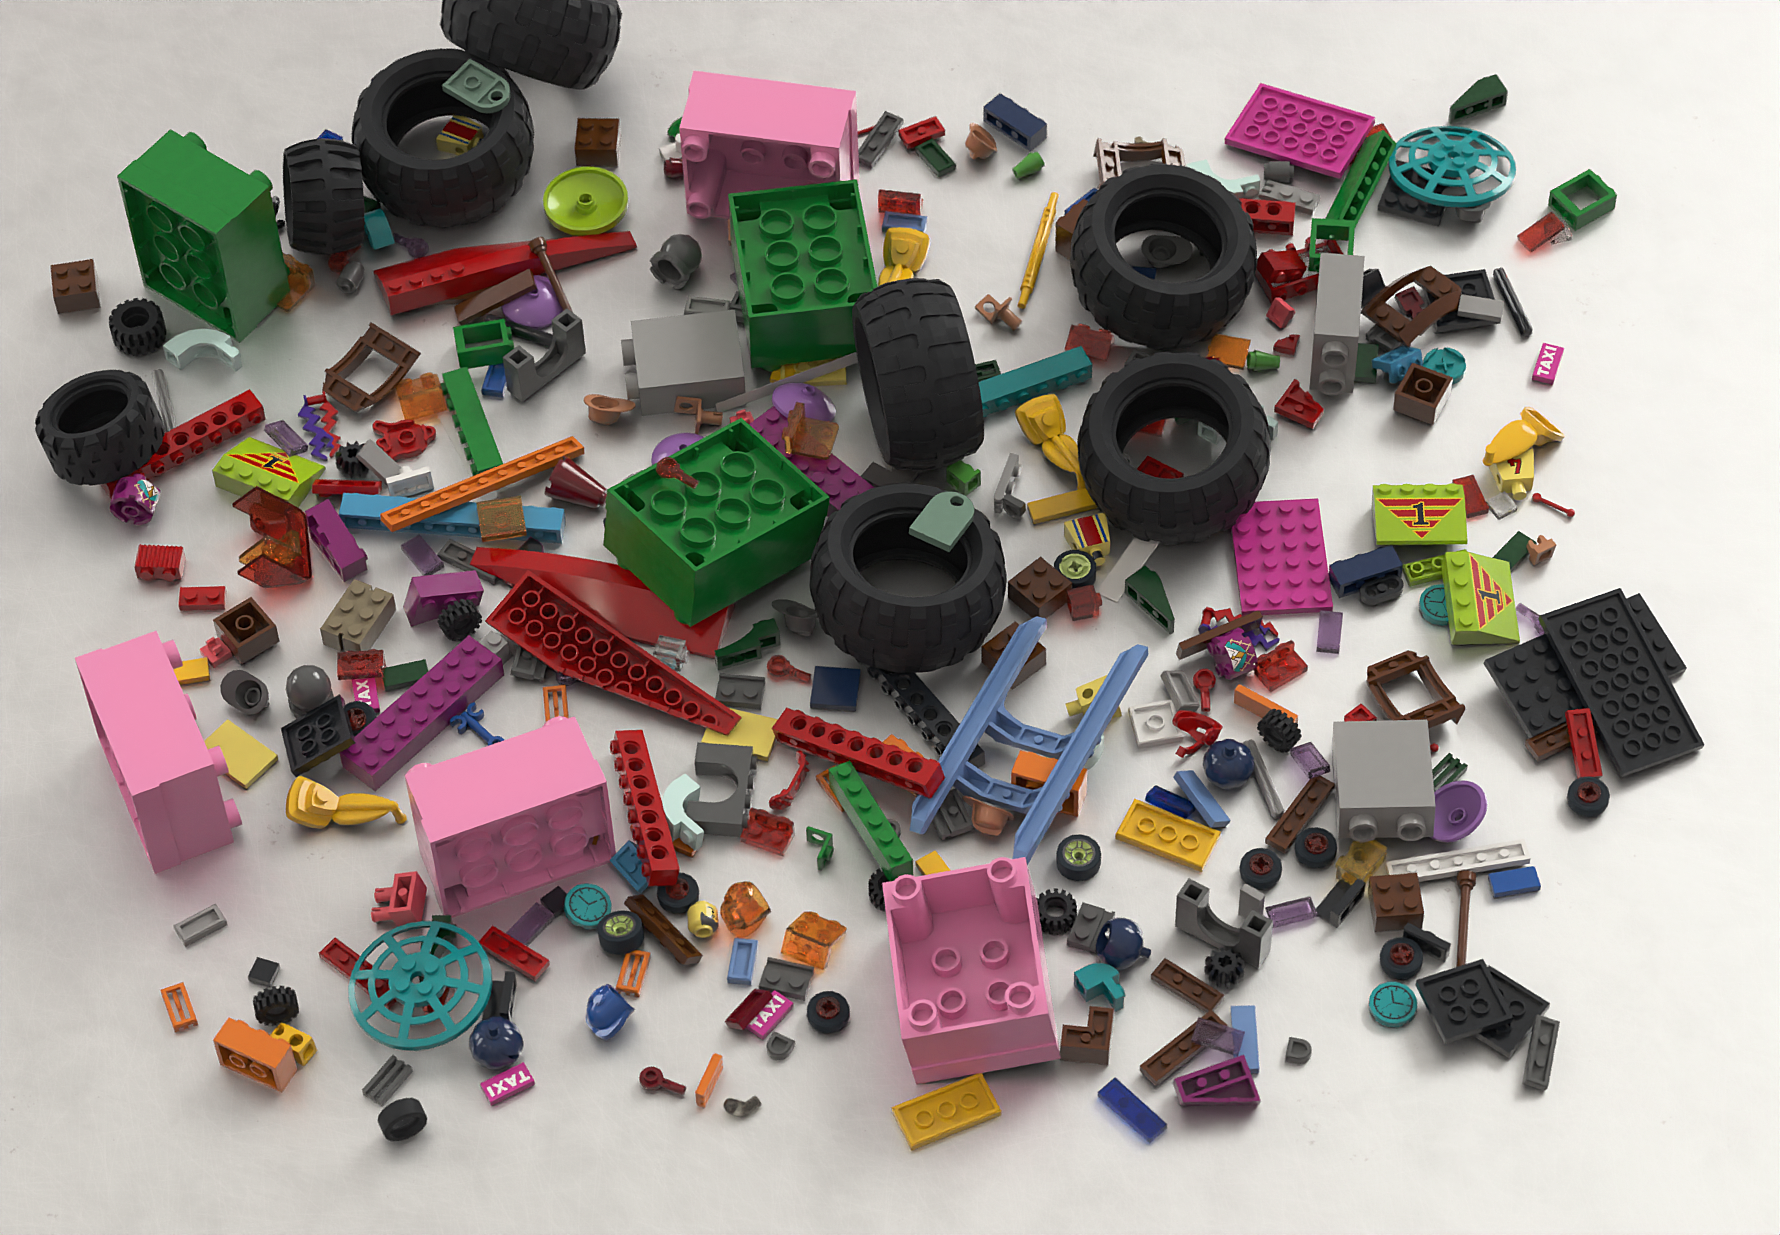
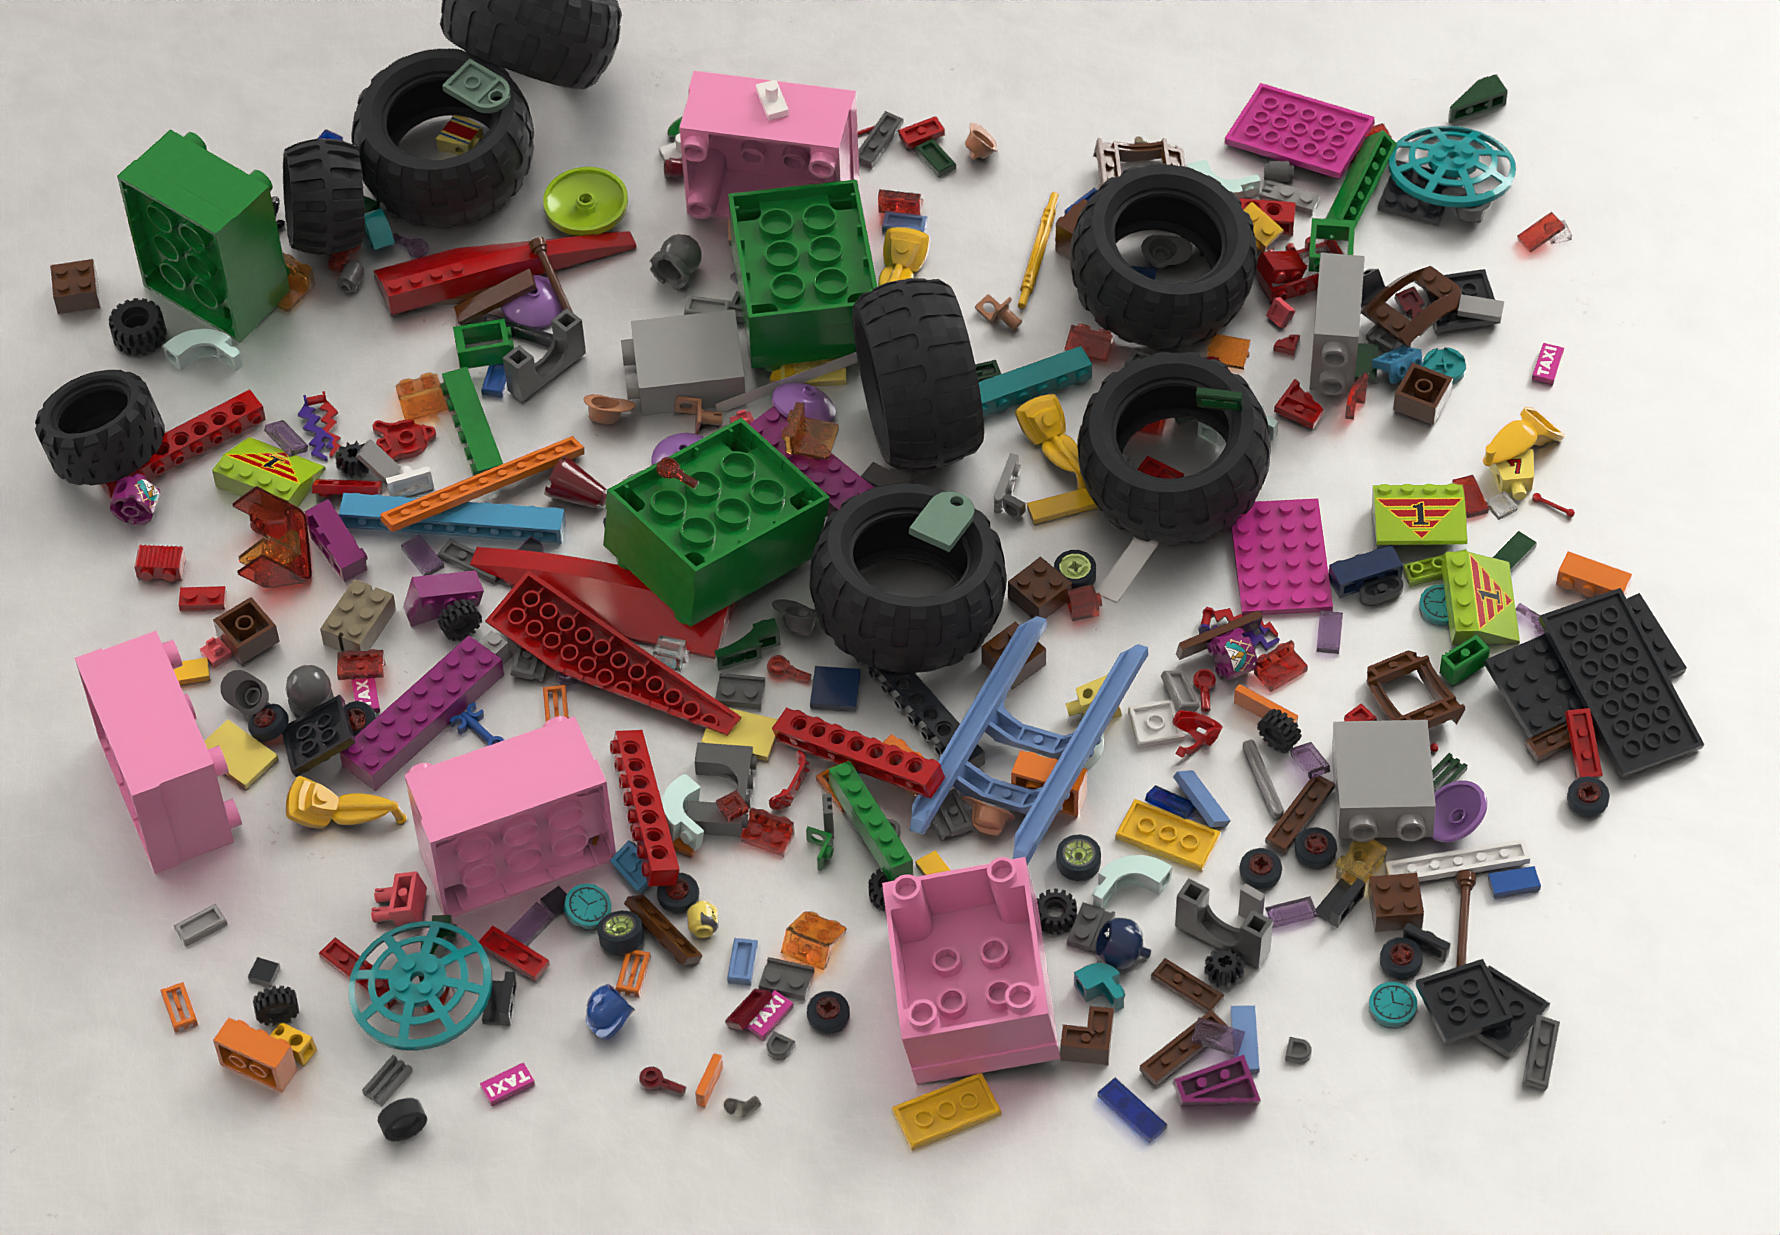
(163, 399): light grey axle -> none
(268, 723): none -> black wheel
(385, 345): reddish brown wedge -> none
(404, 674): dark green tile -> none
(496, 1043): dark blue piece -> none
(501, 518): clear orange tile -> none
(597, 142): reddish brown brick -> none
(732, 805): none -> clear red plate
(743, 909): clear orange helmet -> none
(772, 100): none -> white tile
(828, 813): none -> dark grey tile
(963, 477): bright green brick -> none
(1015, 122): dark blue brick -> none
(1030, 164): bright green cone -> none
(1089, 535): torso -> none
(1131, 871): none -> light aqua arch
(1148, 593): dark green slope -> none
(1219, 399): none -> dark green tile
(1228, 764): dark blue piece -> none
(1262, 361): bright green cone -> none
(1264, 228): none -> yellow bracket
(1356, 395): none -> clear red slope
(1464, 660): none -> green brick
(1512, 301): black axle -> none
(1542, 551): nougat tile -> none
(1570, 212): green window -> none
(1590, 576): none -> orange brick

